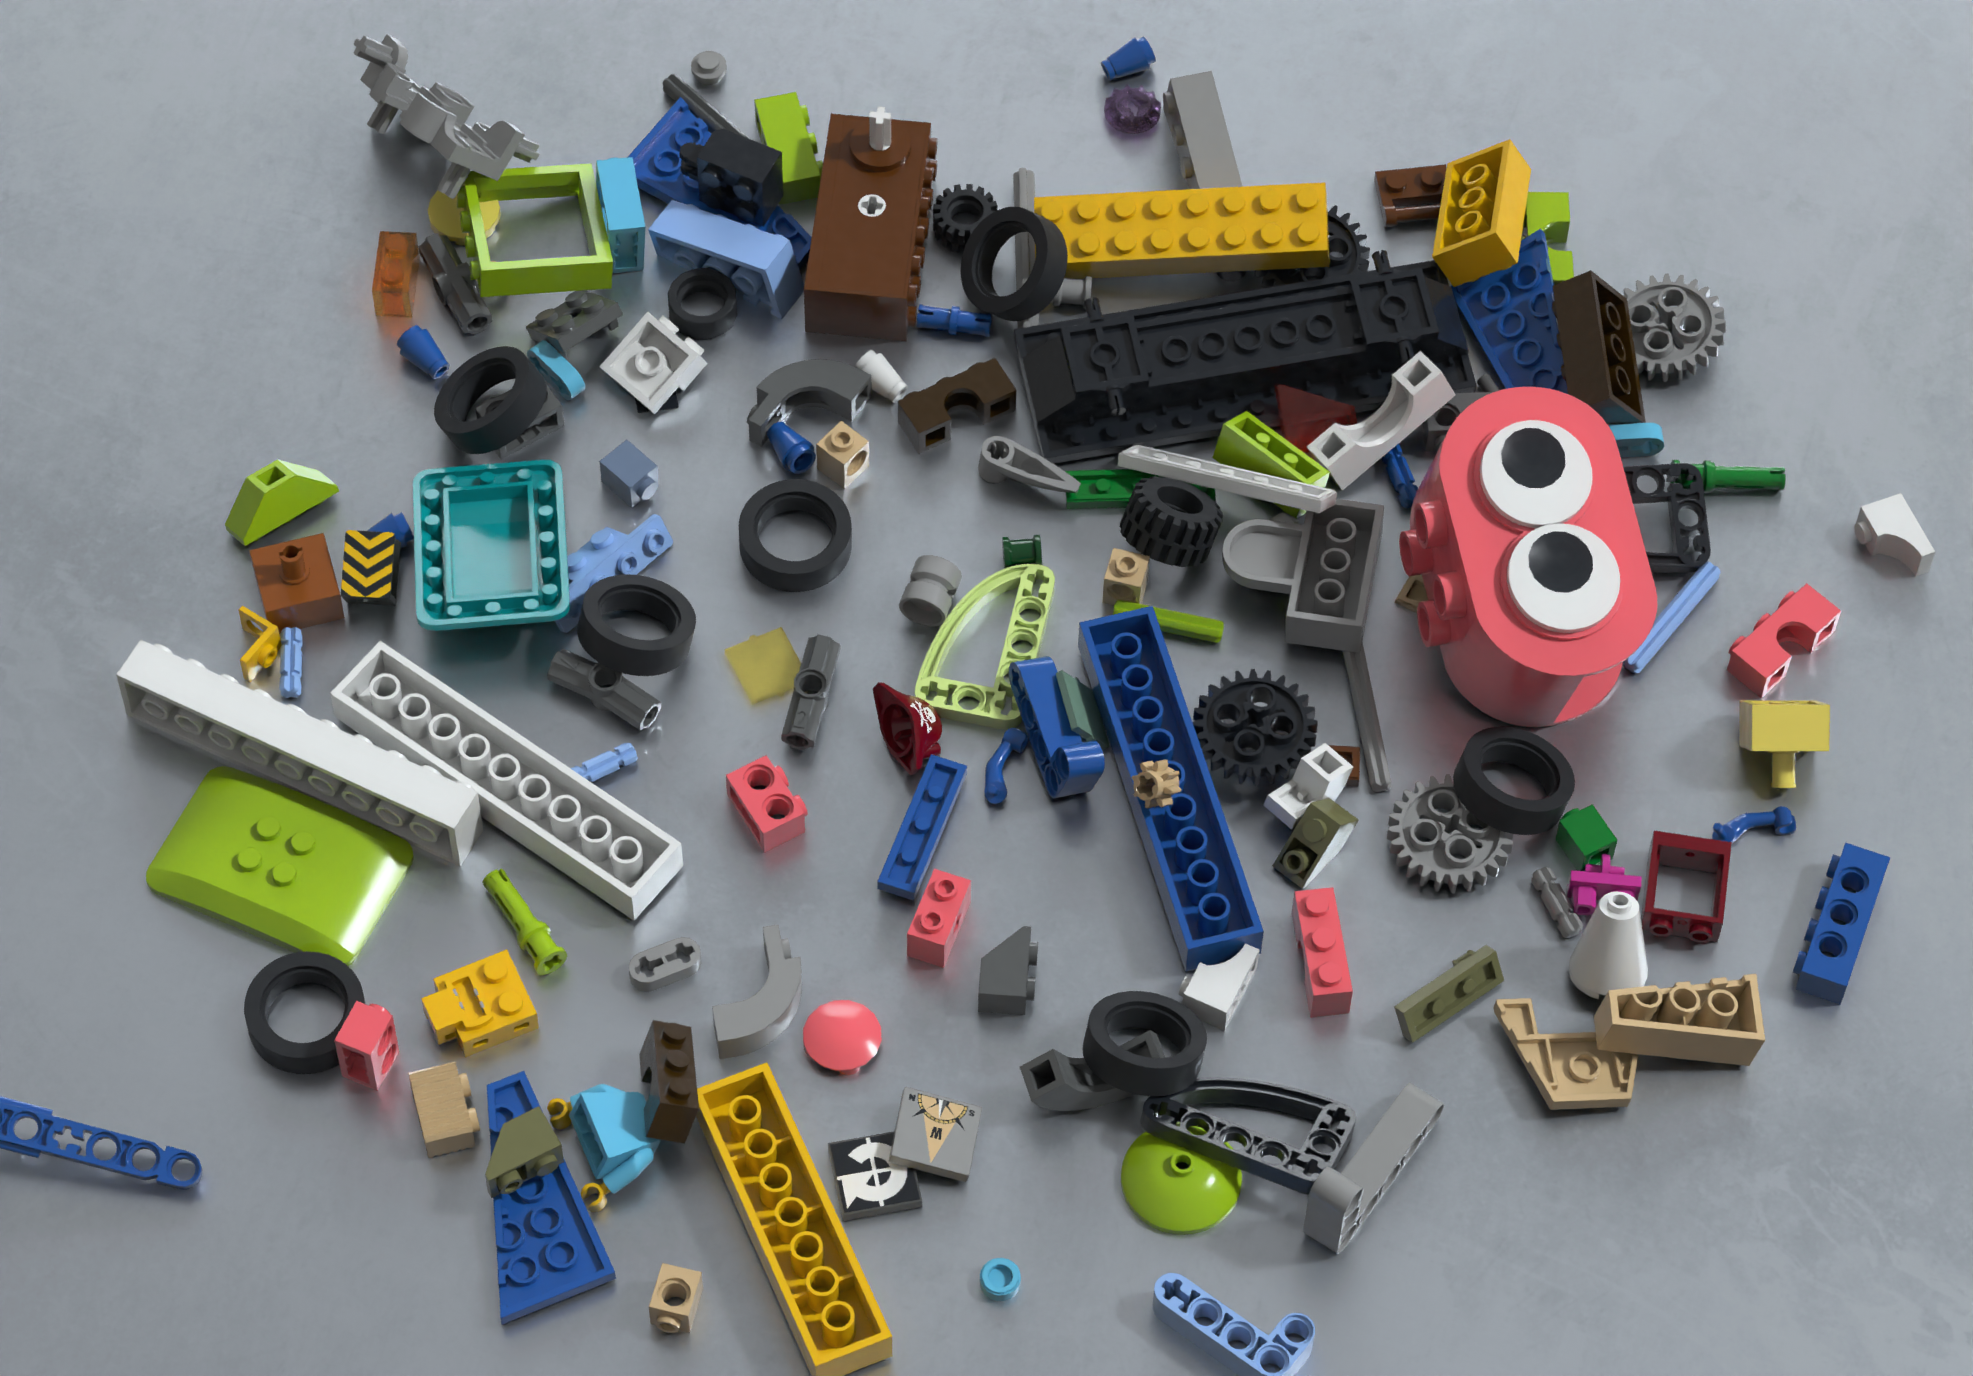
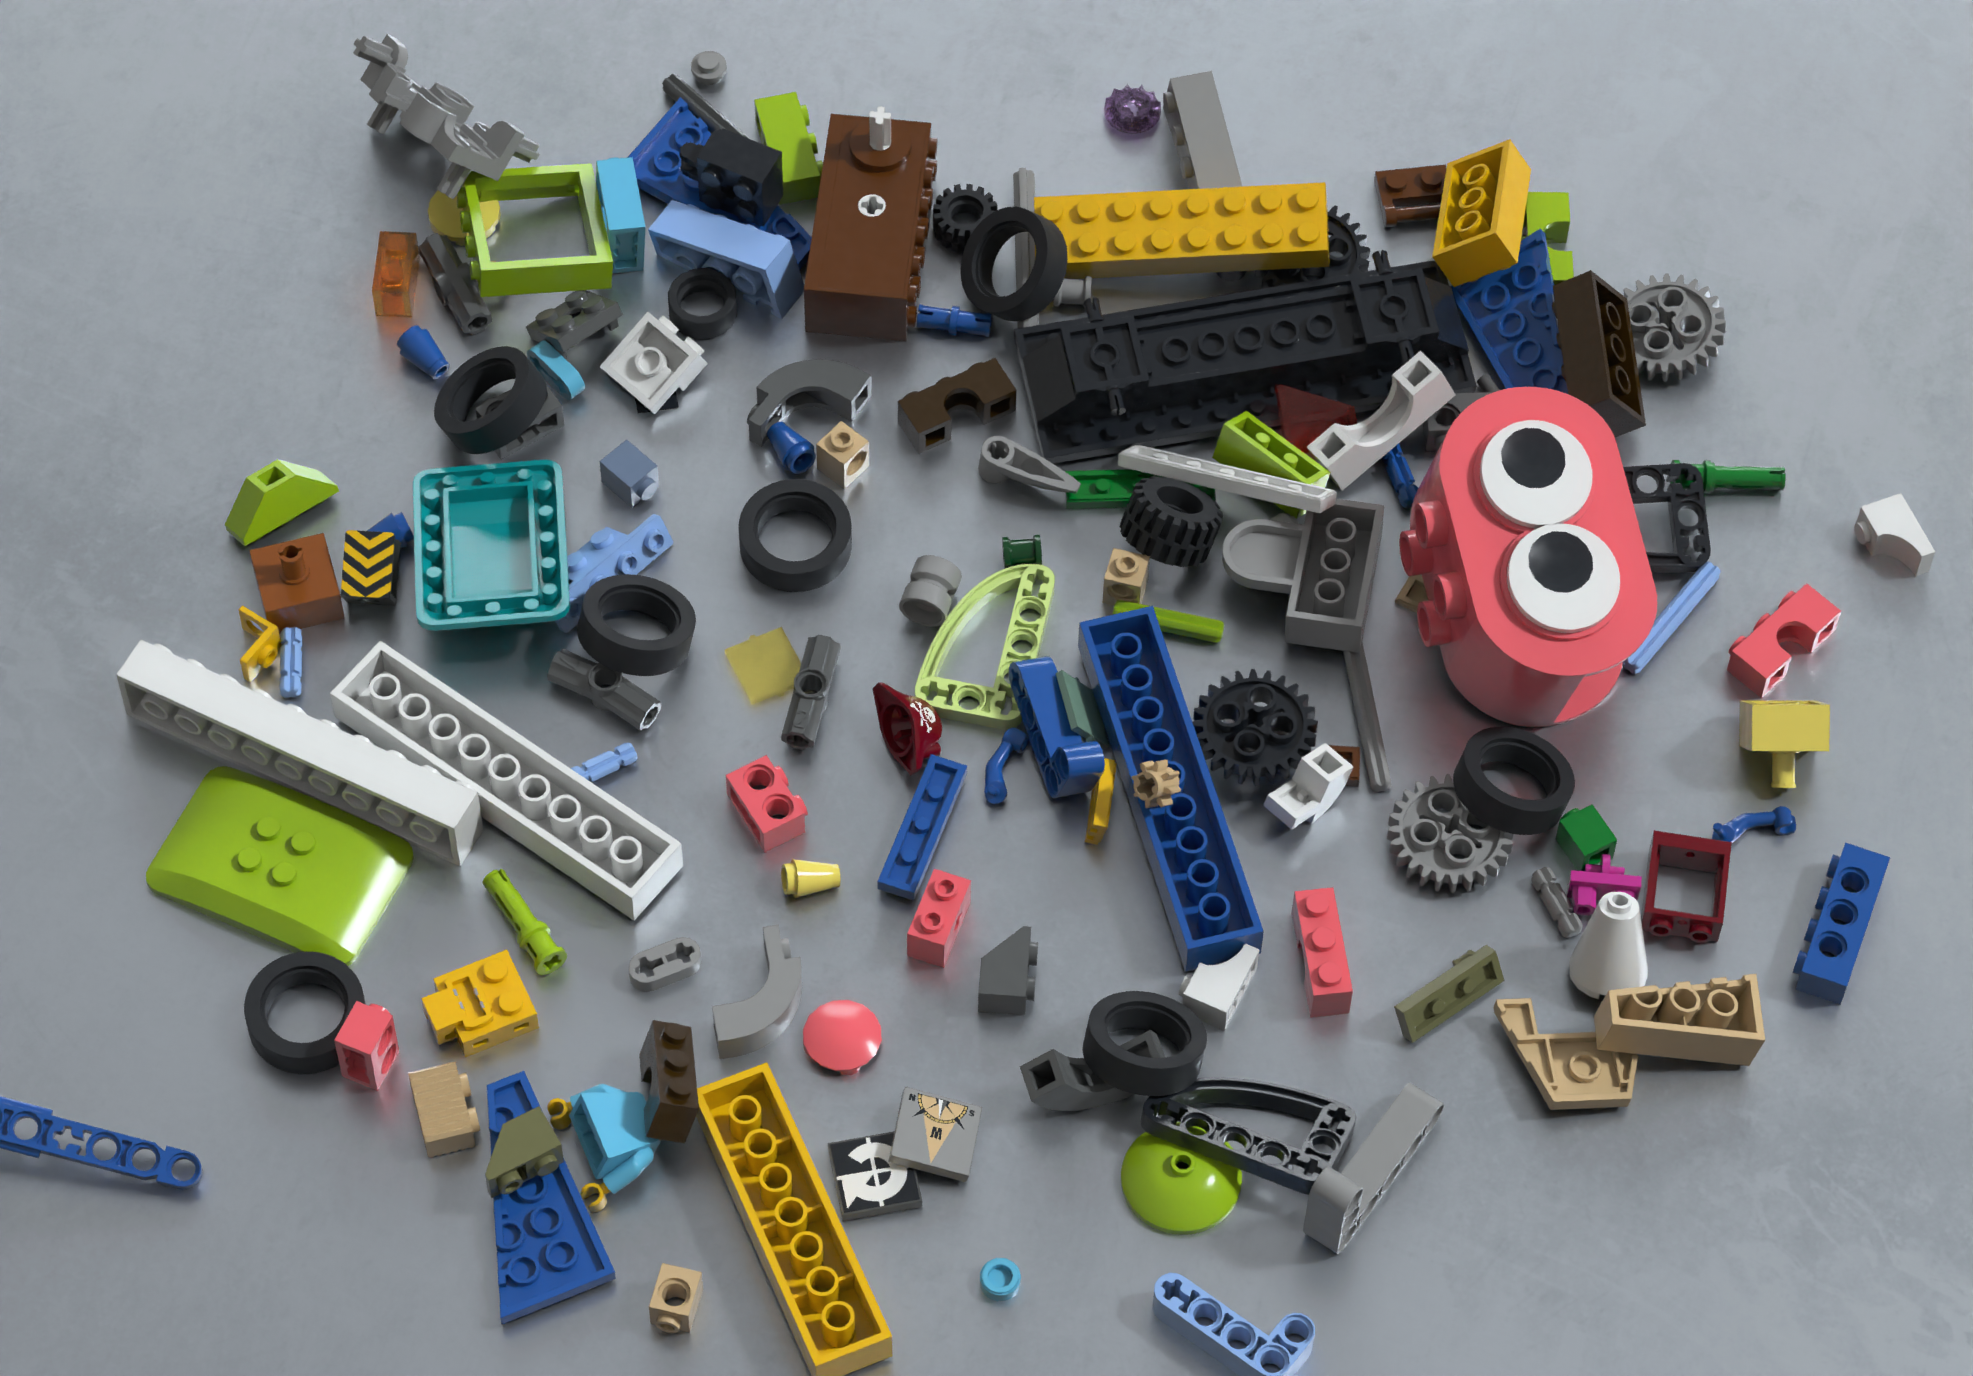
(808, 877): none -> light yellow cone
(883, 376): white cone -> none
(1101, 804): none -> yellow tile
(1129, 59): blue cone -> none
(1315, 841): olive slope -> none
(1638, 439): medium azure beam -> none

